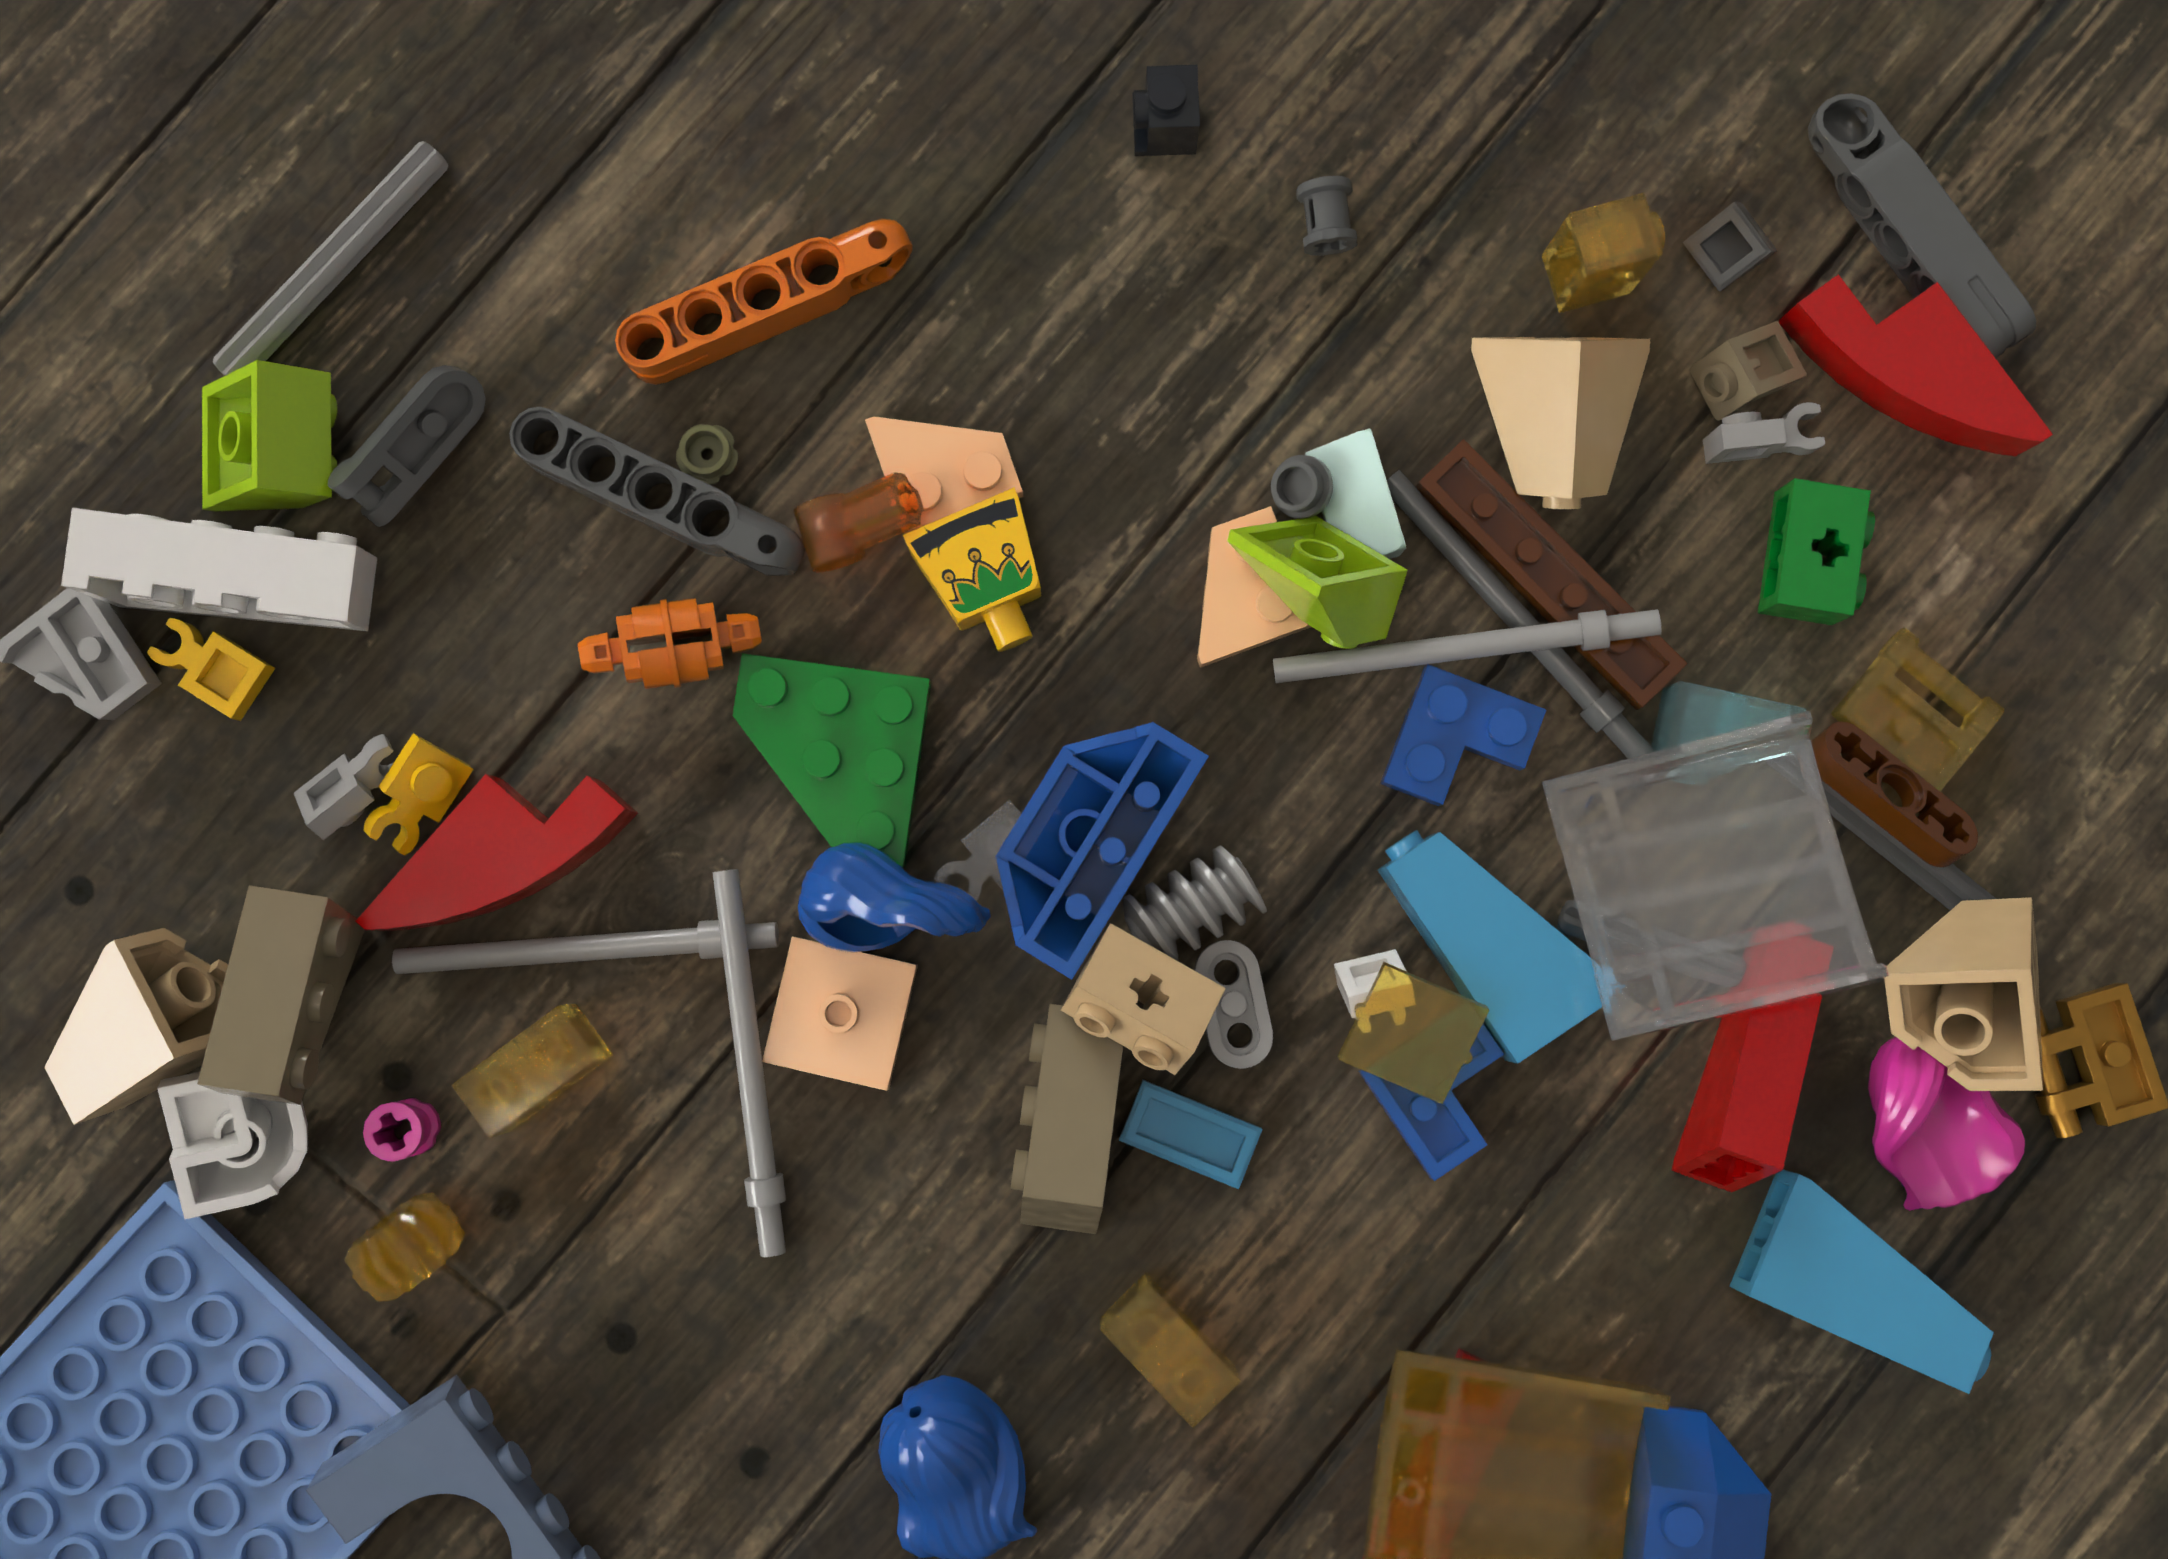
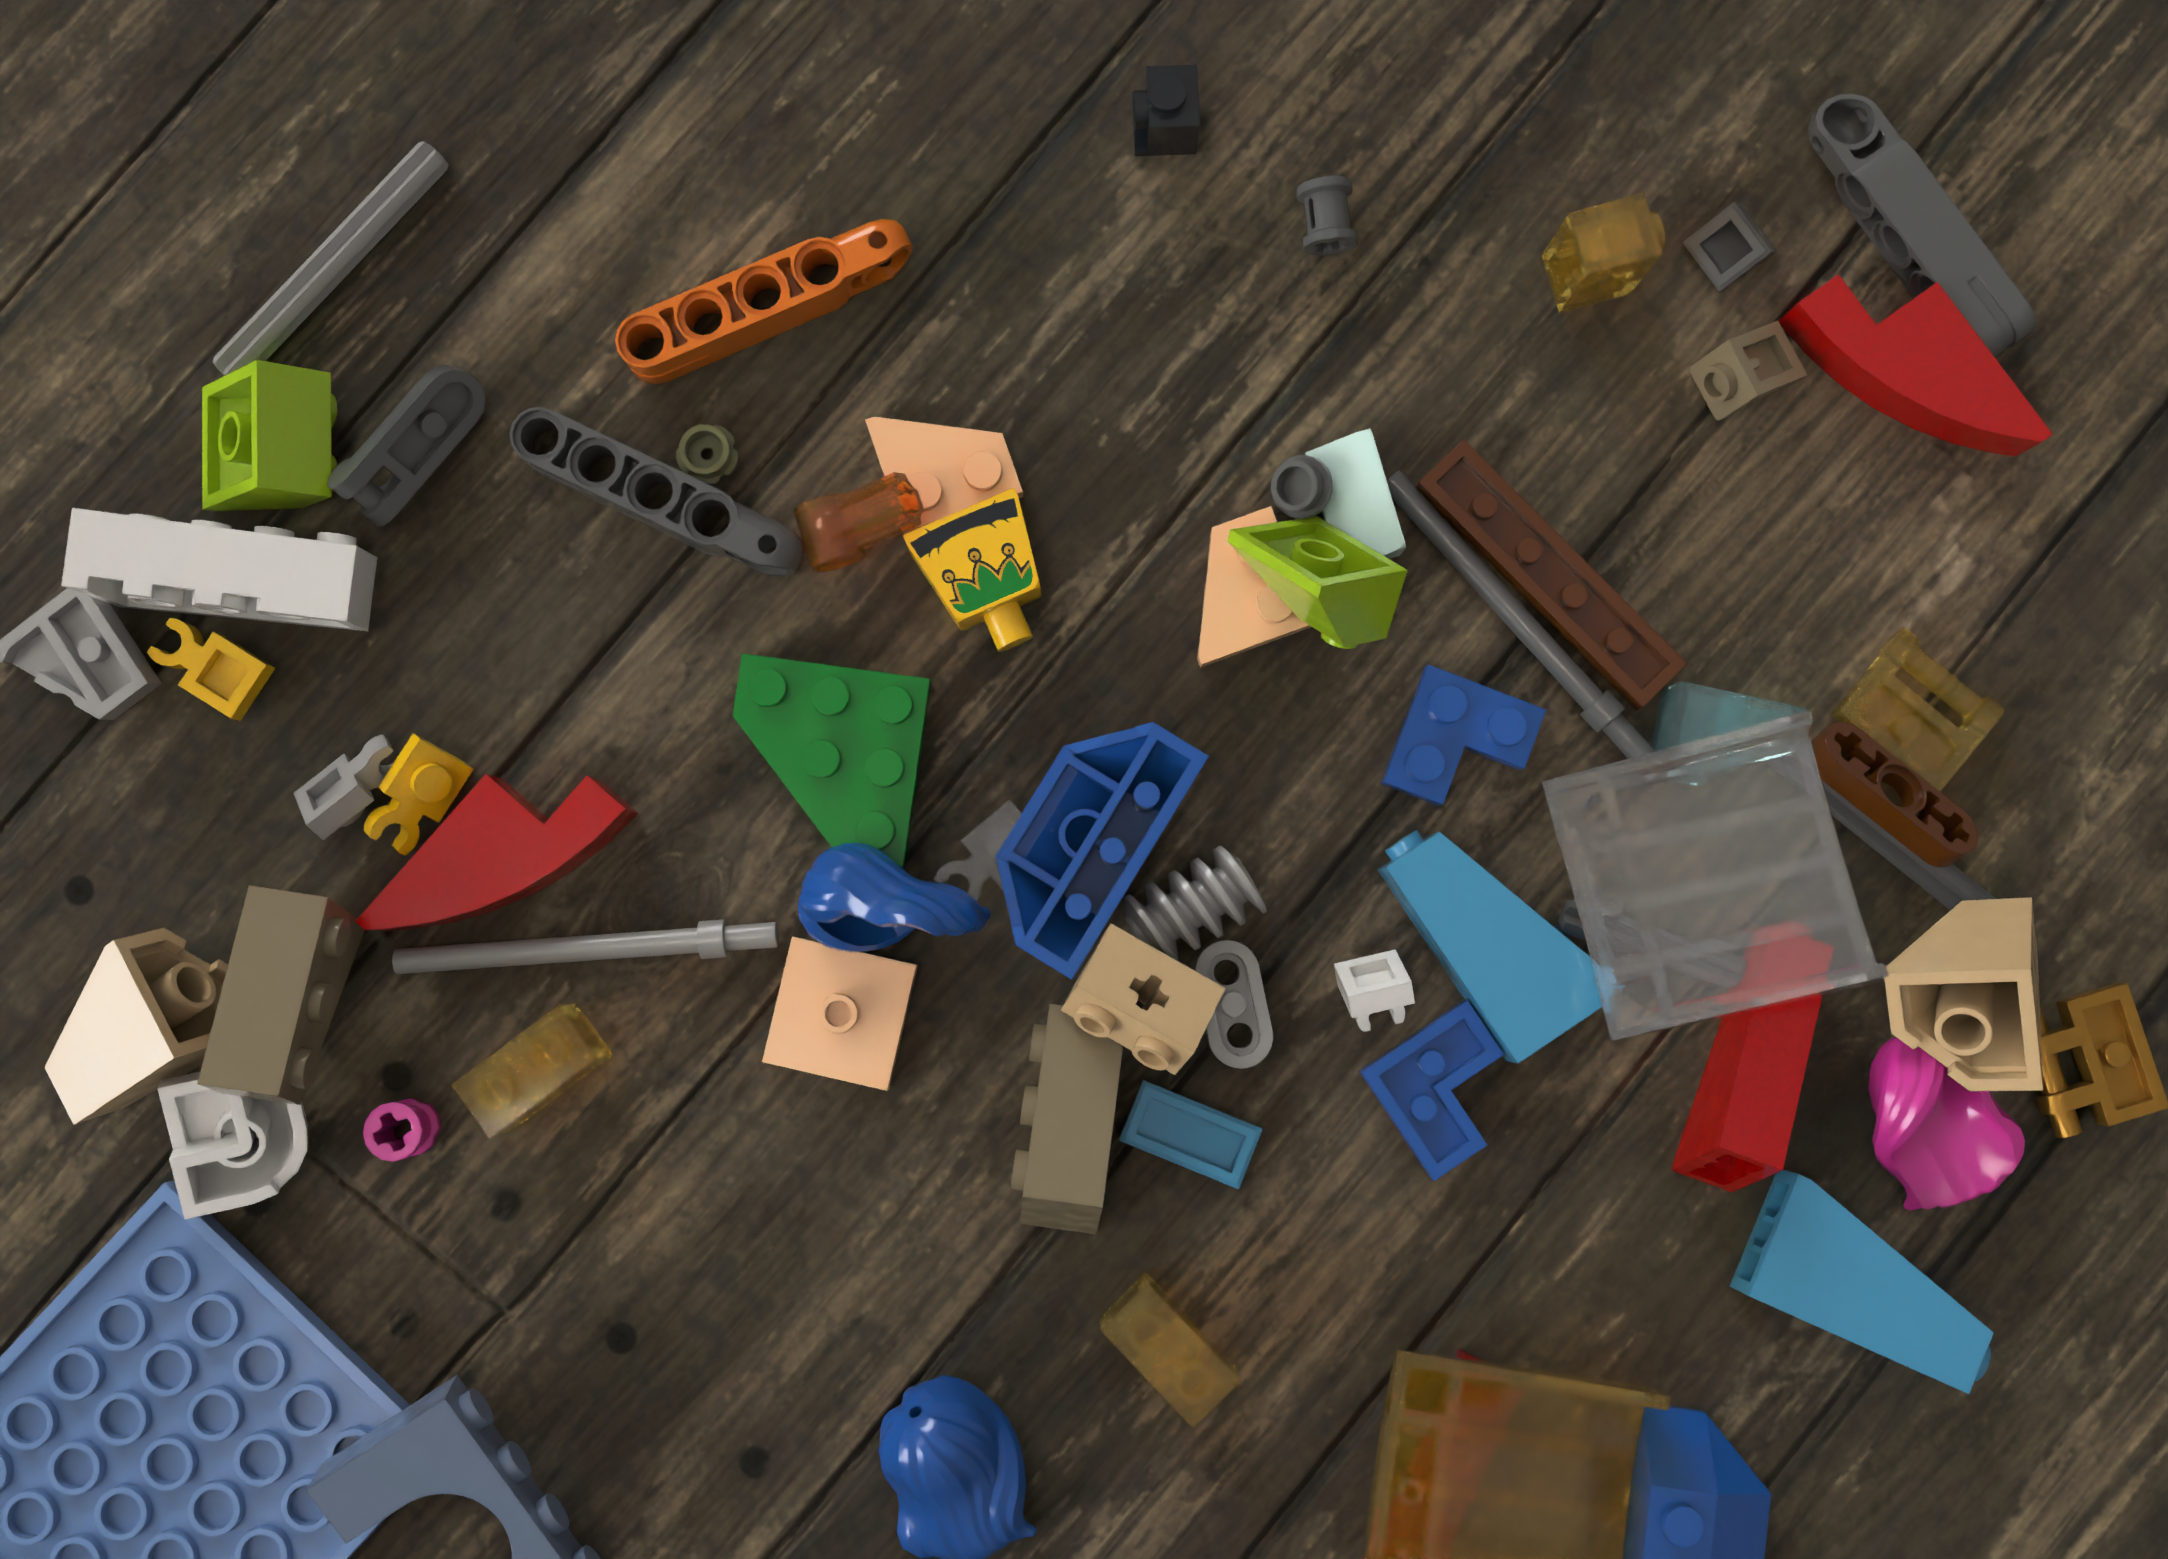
(405, 1247): clear yellow gear -> none
(668, 623): orange piece -> none
(764, 1186): light grey bar -> none
(1413, 1033): clear yellow piece -> none
(1561, 409): tan slope -> none
(1591, 631): light grey bar -> none
(1749, 437): light grey plate -> none
(1793, 575): green brick -> none

